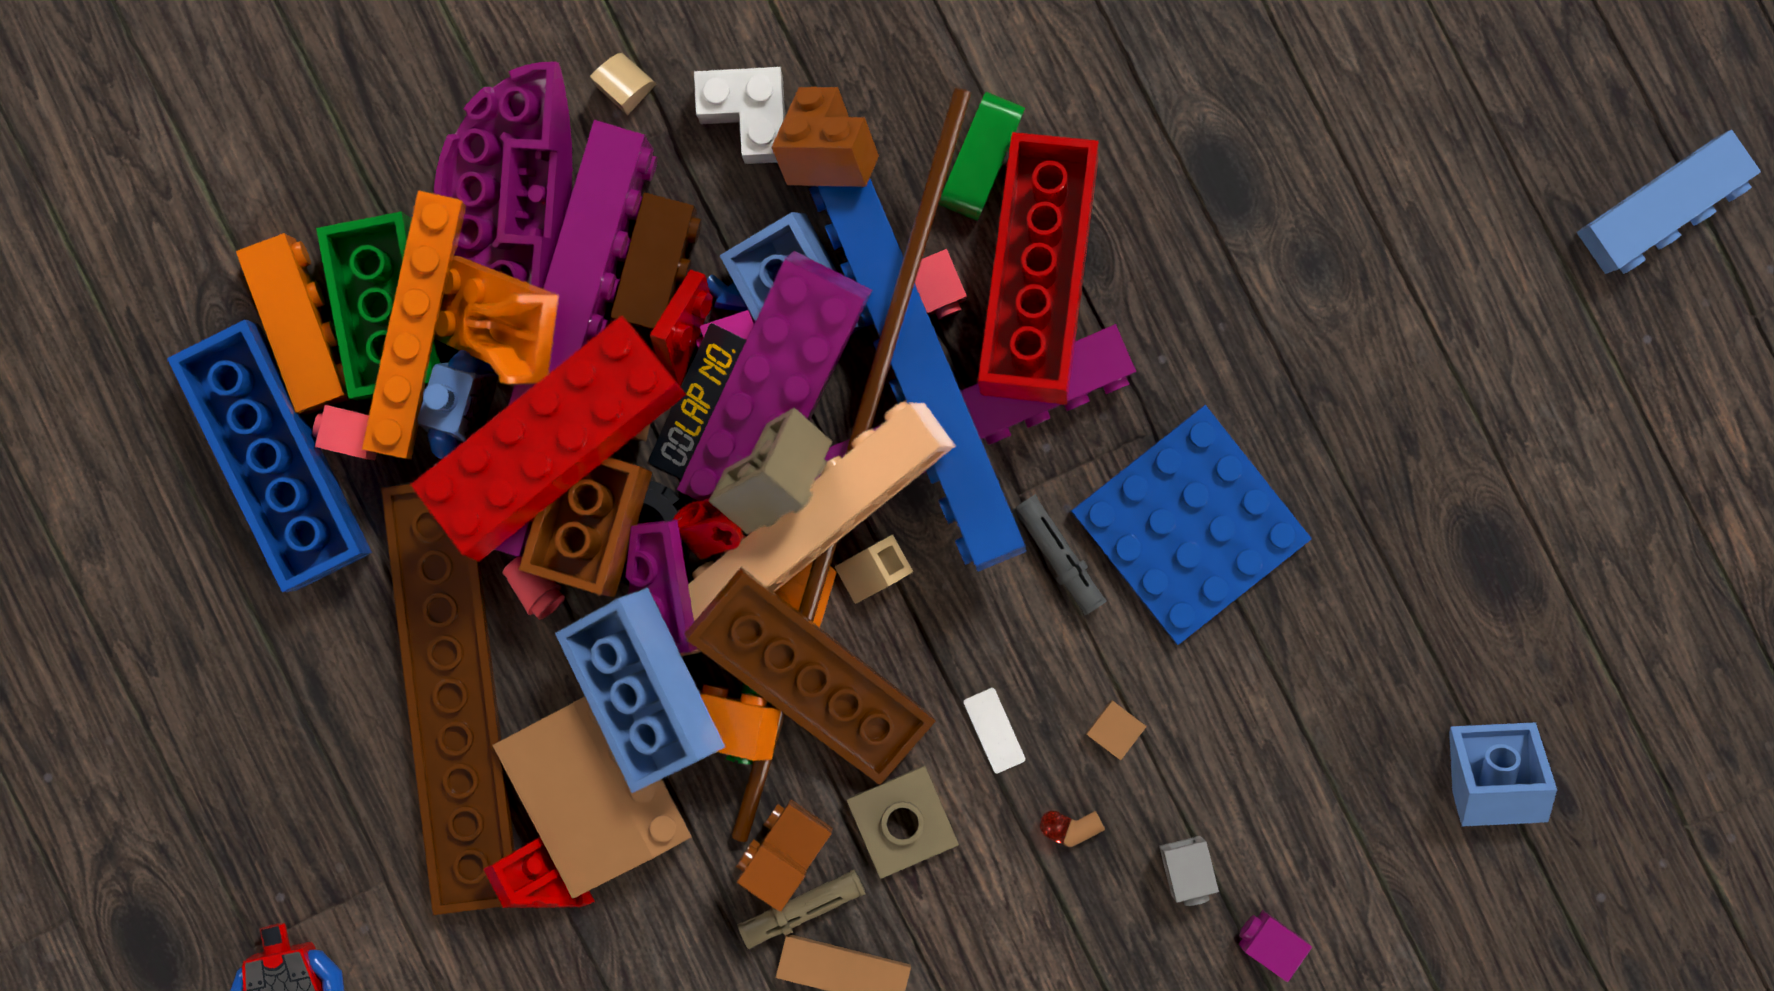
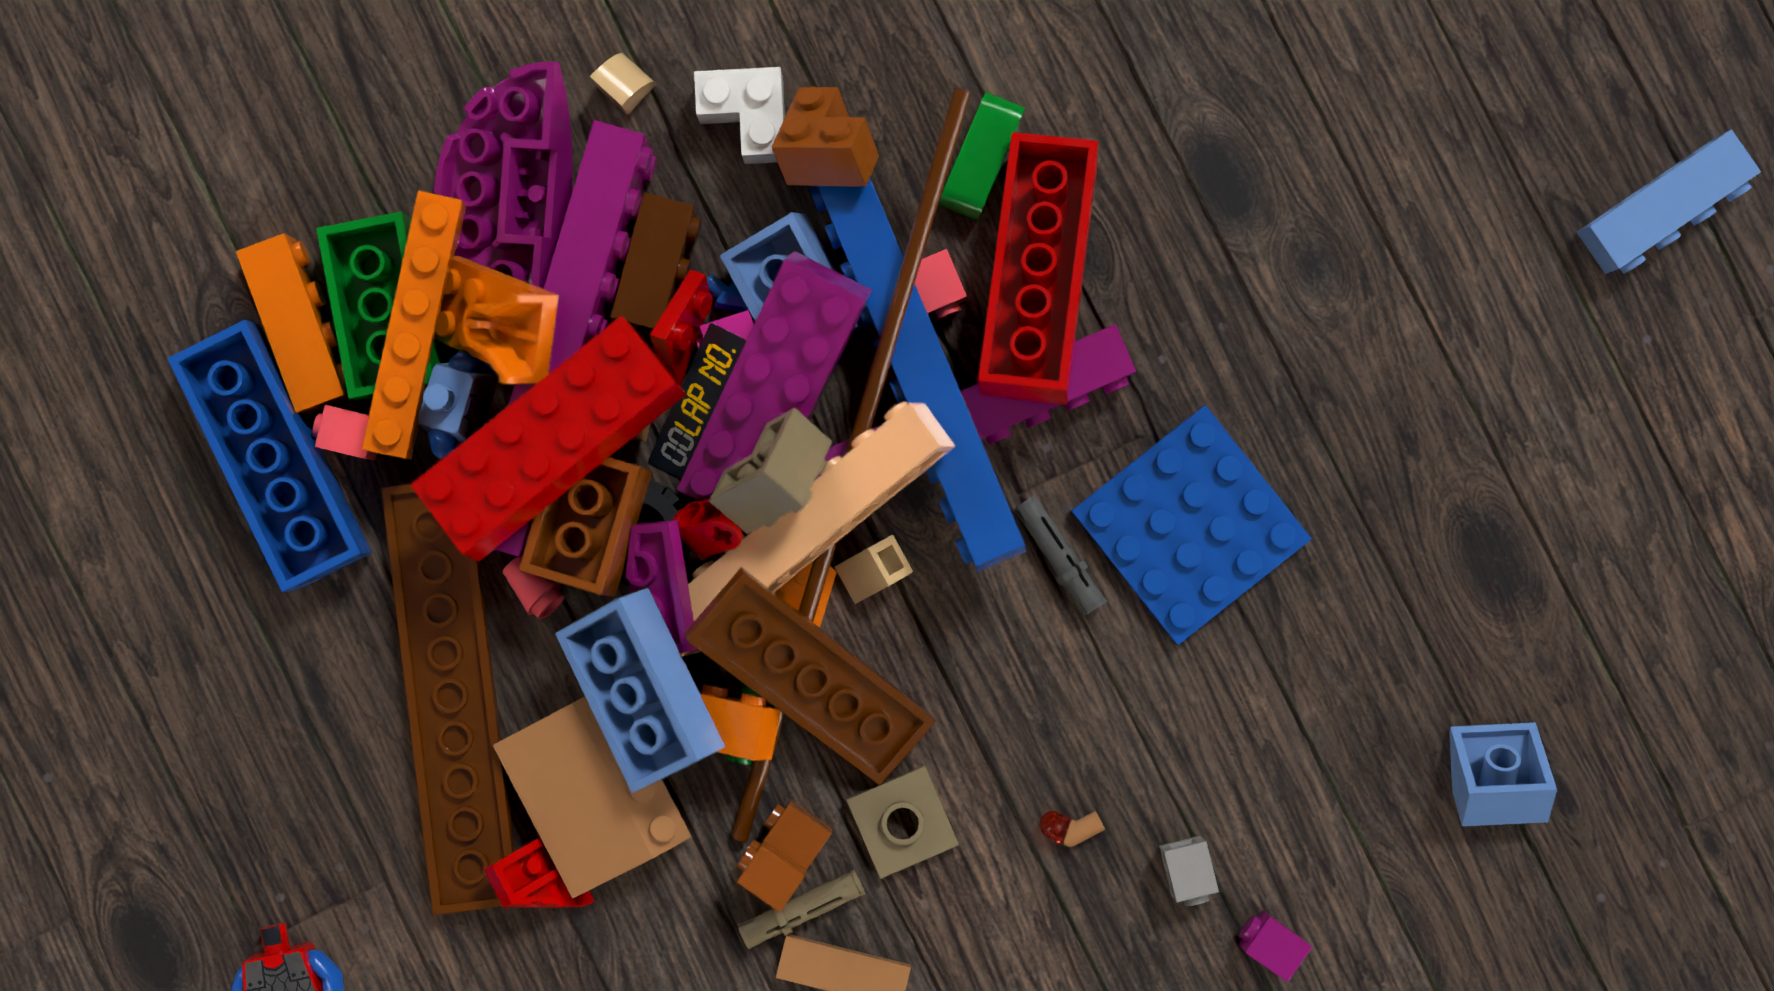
(994, 730): white sticker -> none
(1115, 729): medium nougat tile -> none

